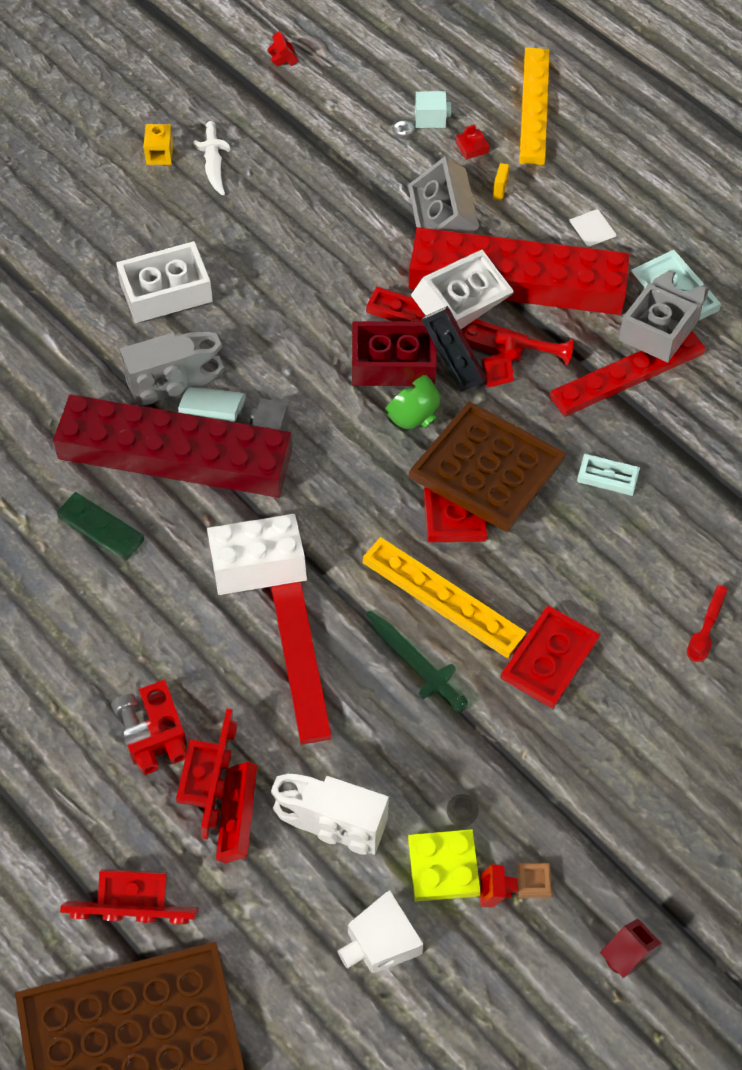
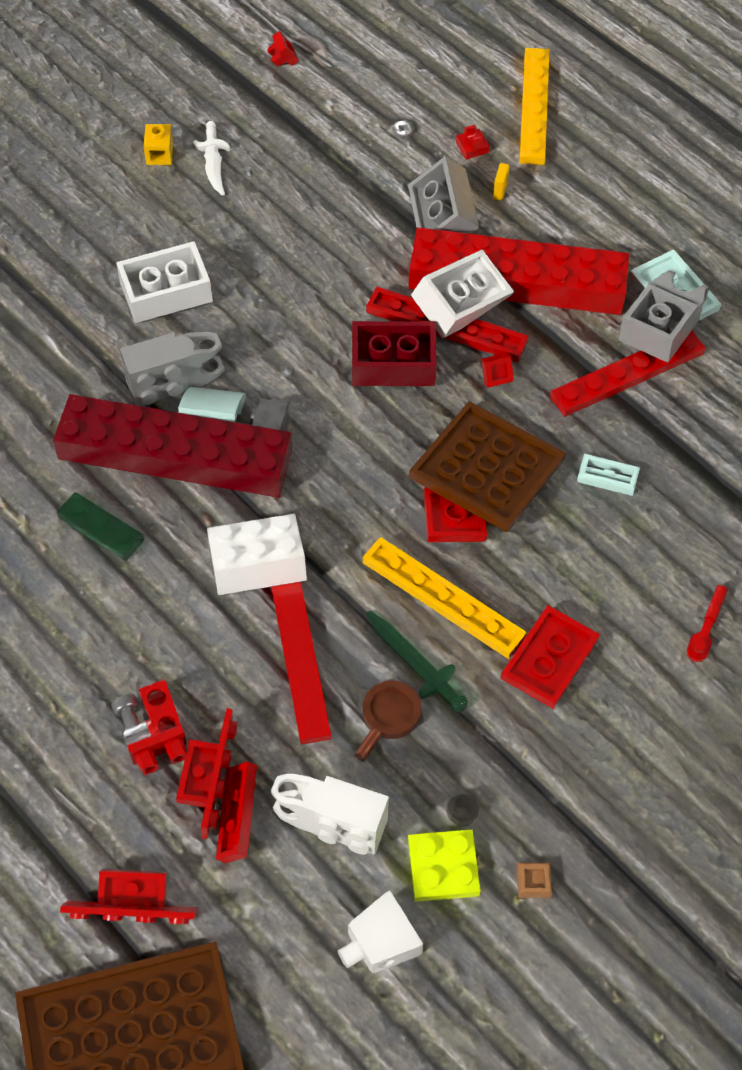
(389, 712): none -> copper piece
(416, 405): bright green cylinder -> none
(431, 109): light aqua brick -> none
(454, 349): black plate -> none
(496, 886): red tile -> none
(512, 341): red piece -> none
(592, 227): white sticker -> none
(630, 948): dark red brick -> none

